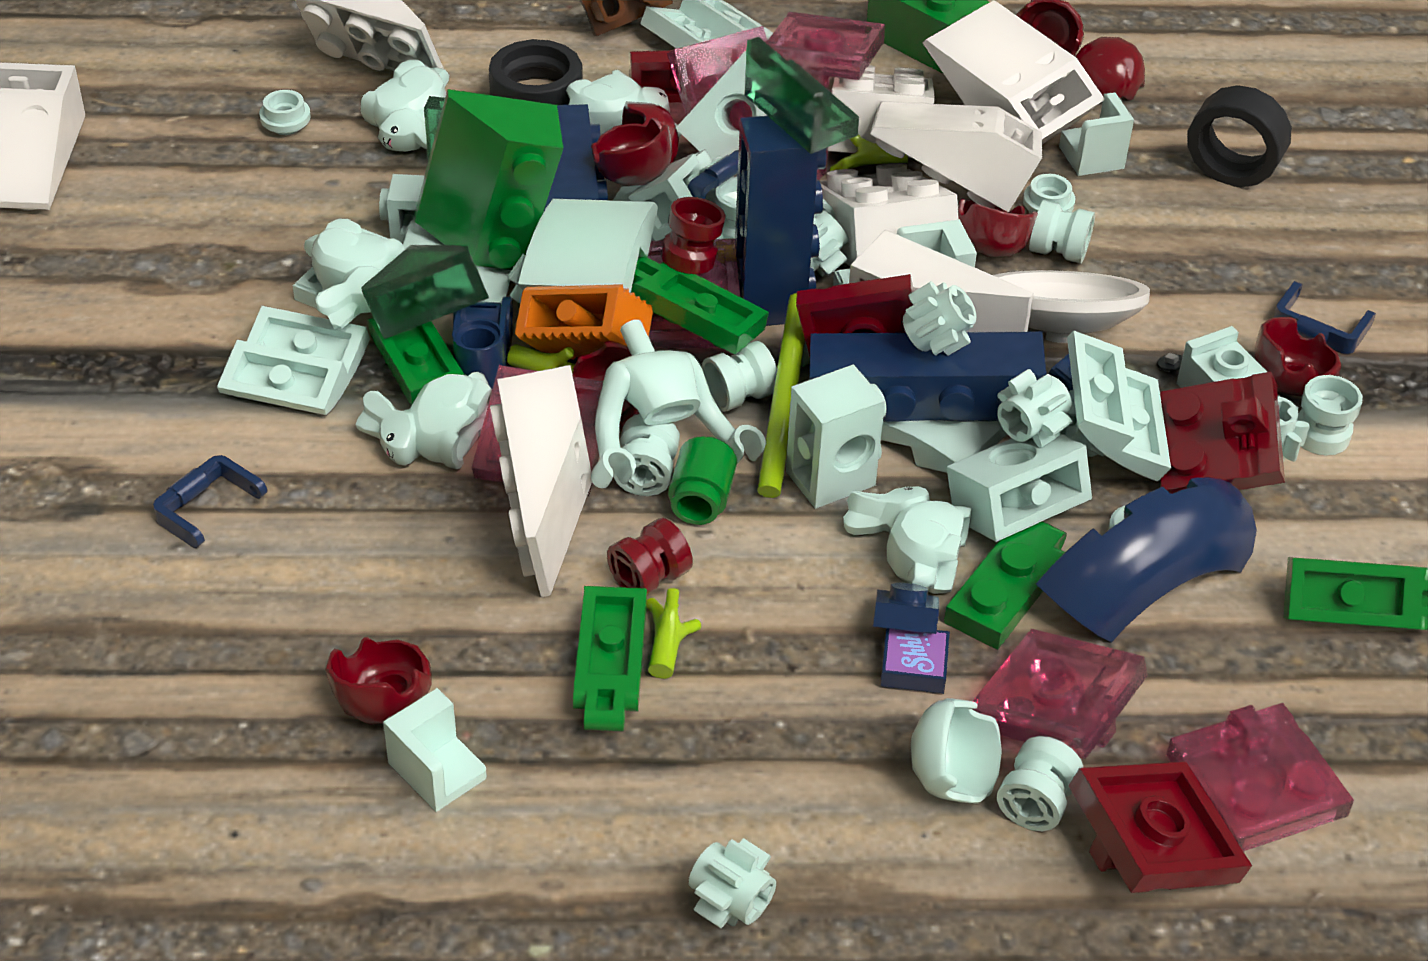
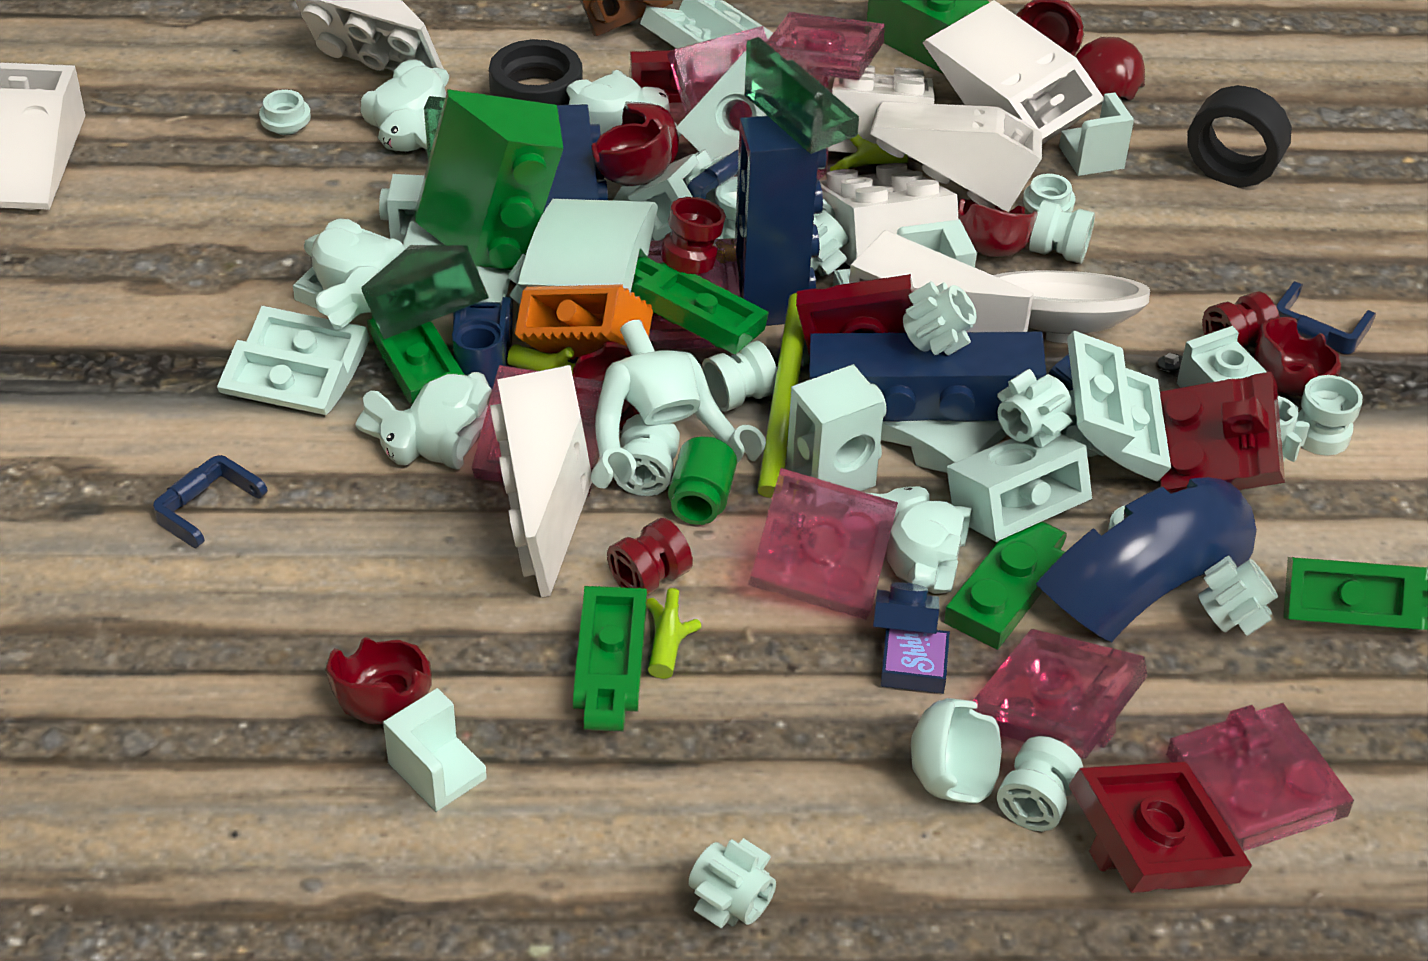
(823, 544): none -> clear pink hinge
(1238, 595): none -> light aqua gear
(1244, 316): none -> dark red wheel

